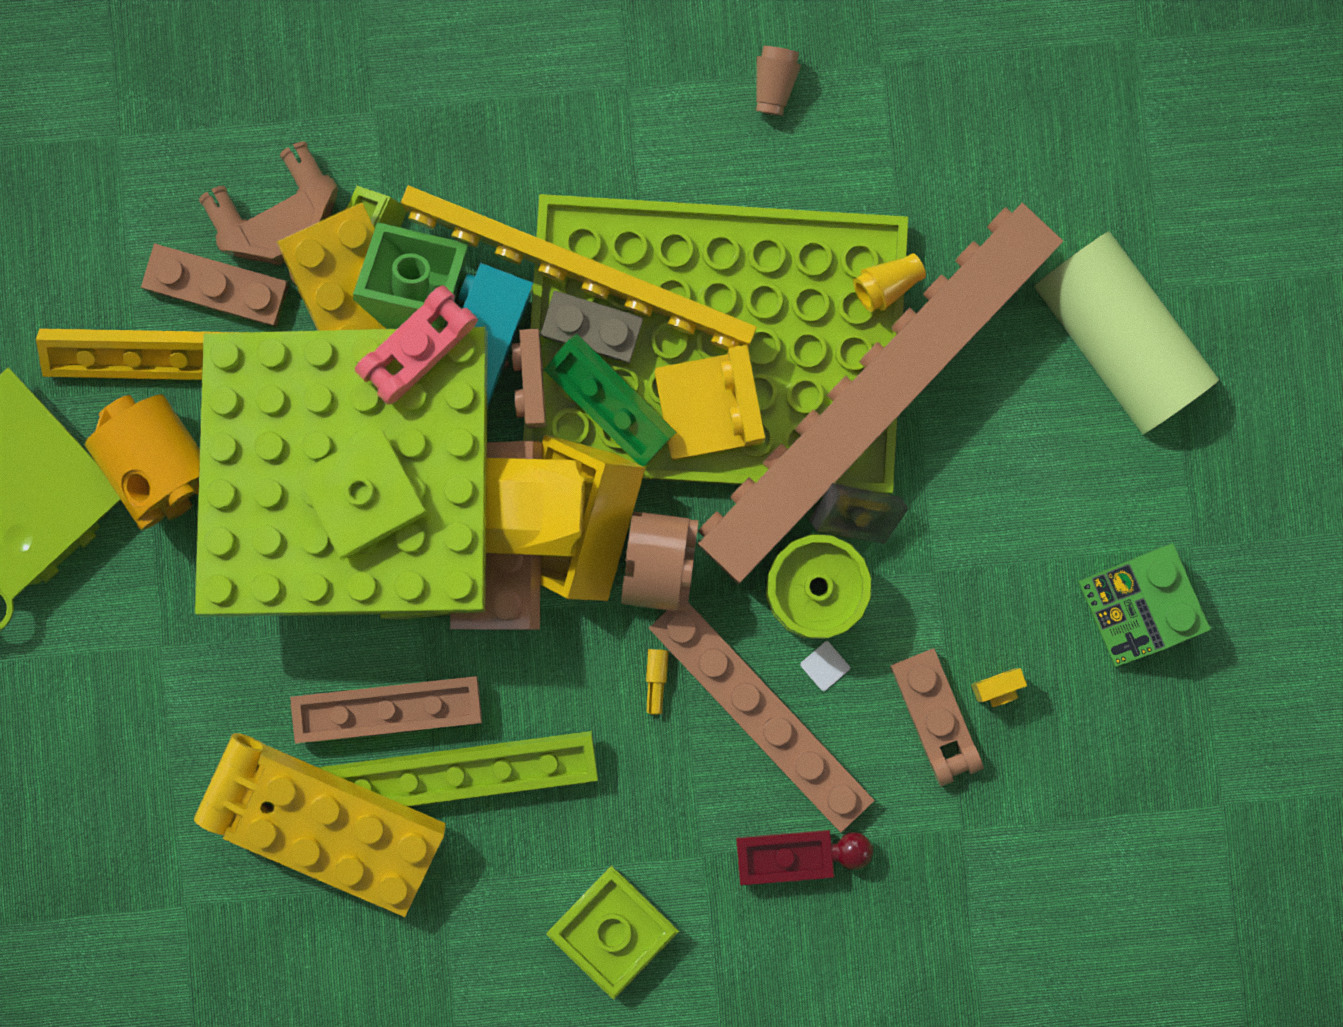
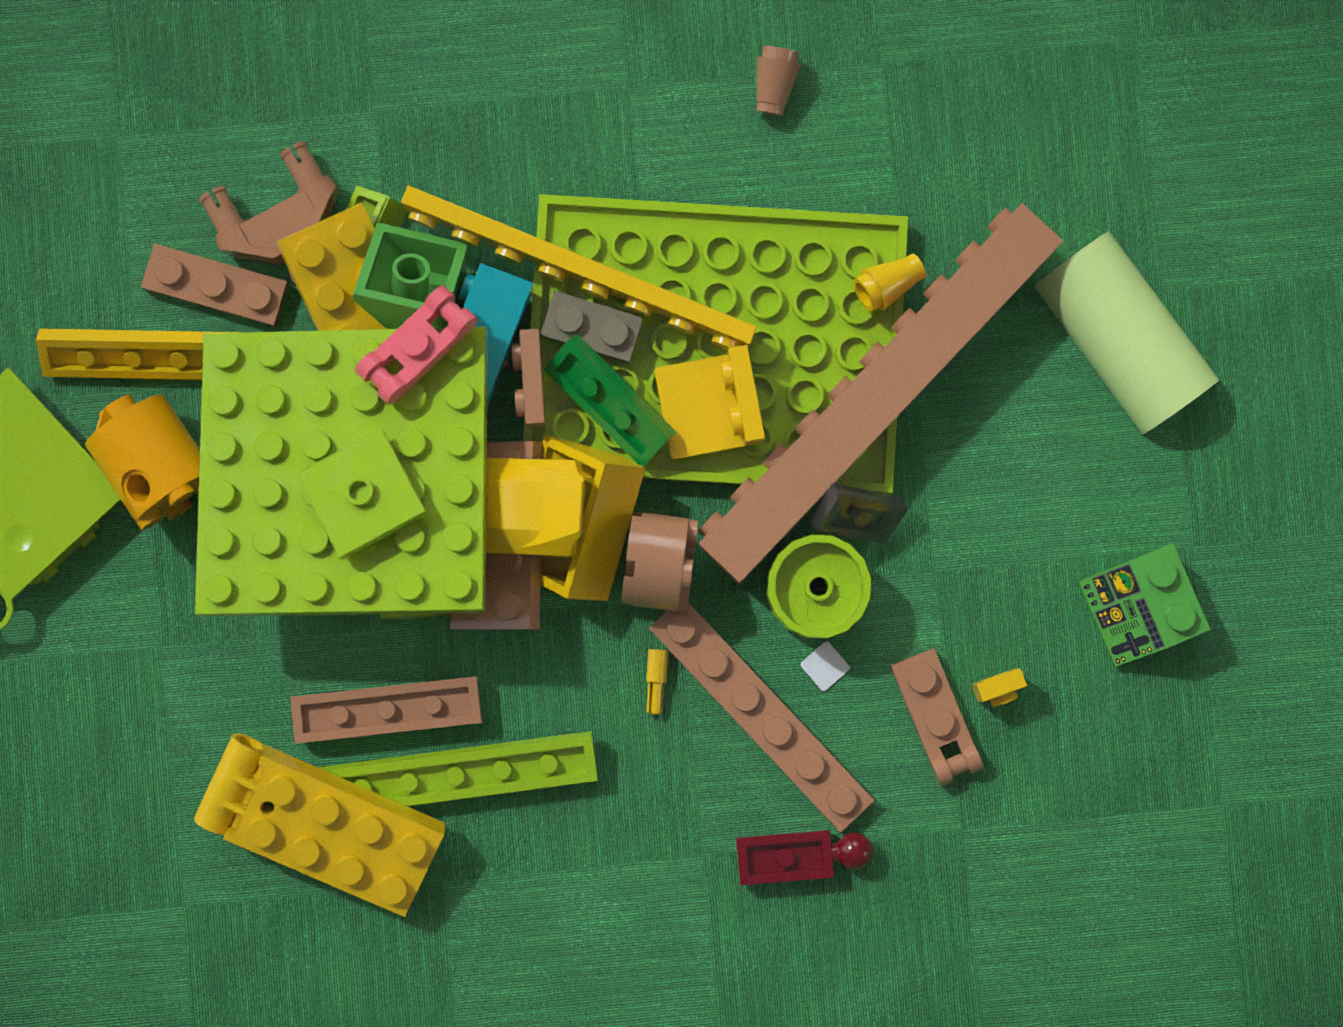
(612, 932): lime plate -> none

